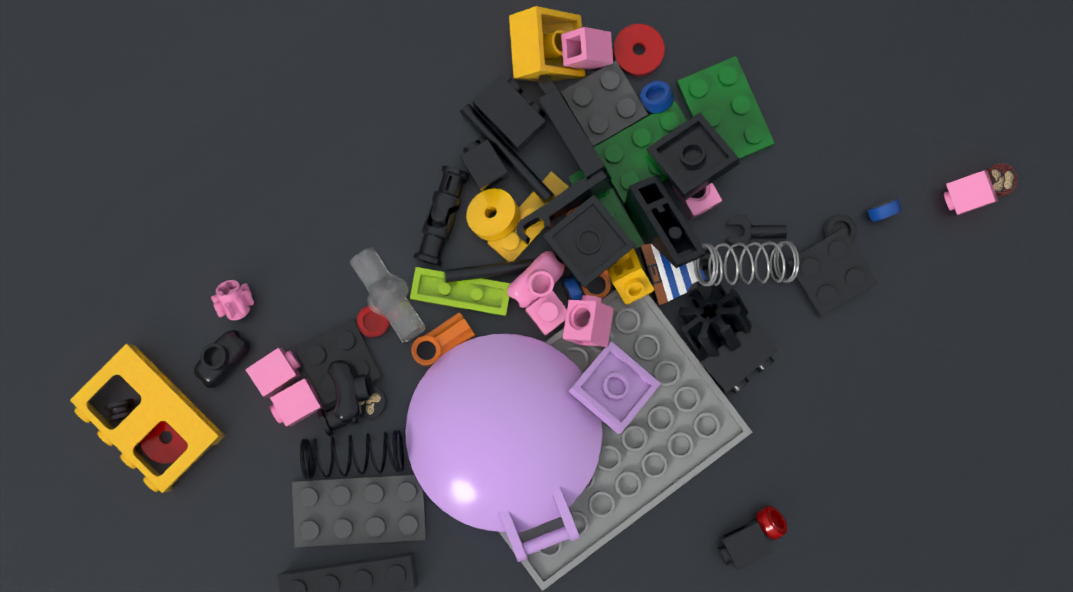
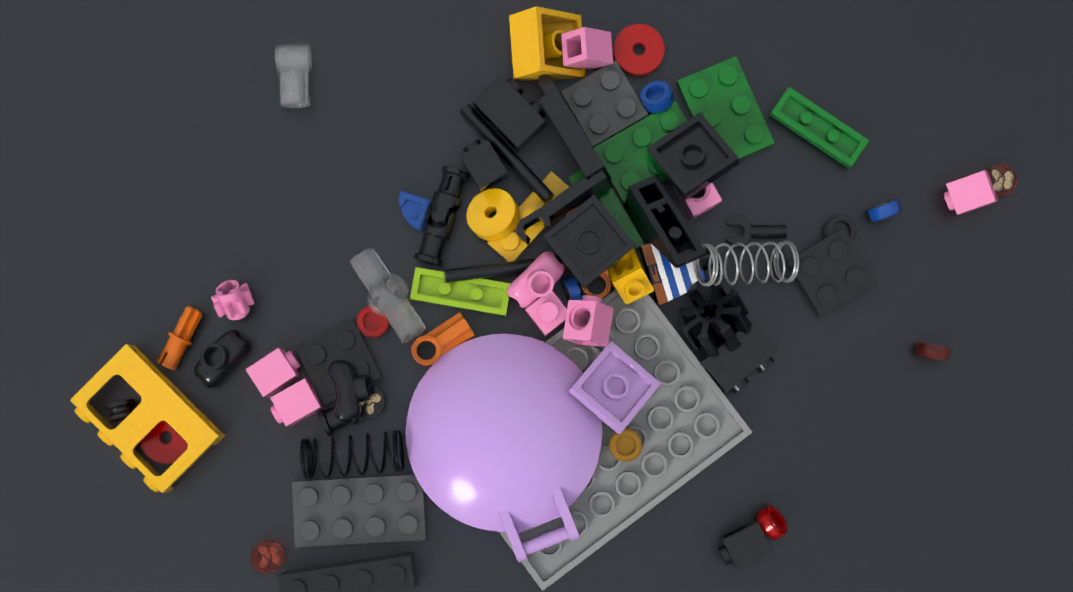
(180, 338): none -> orange axle
(267, 557): none -> clear red tile
(294, 65): none -> clear piece
(414, 209): none -> blue tile
(625, 445): none -> pearl gold tile
(819, 127): none -> green plate
(932, 351): none -> clear red tile

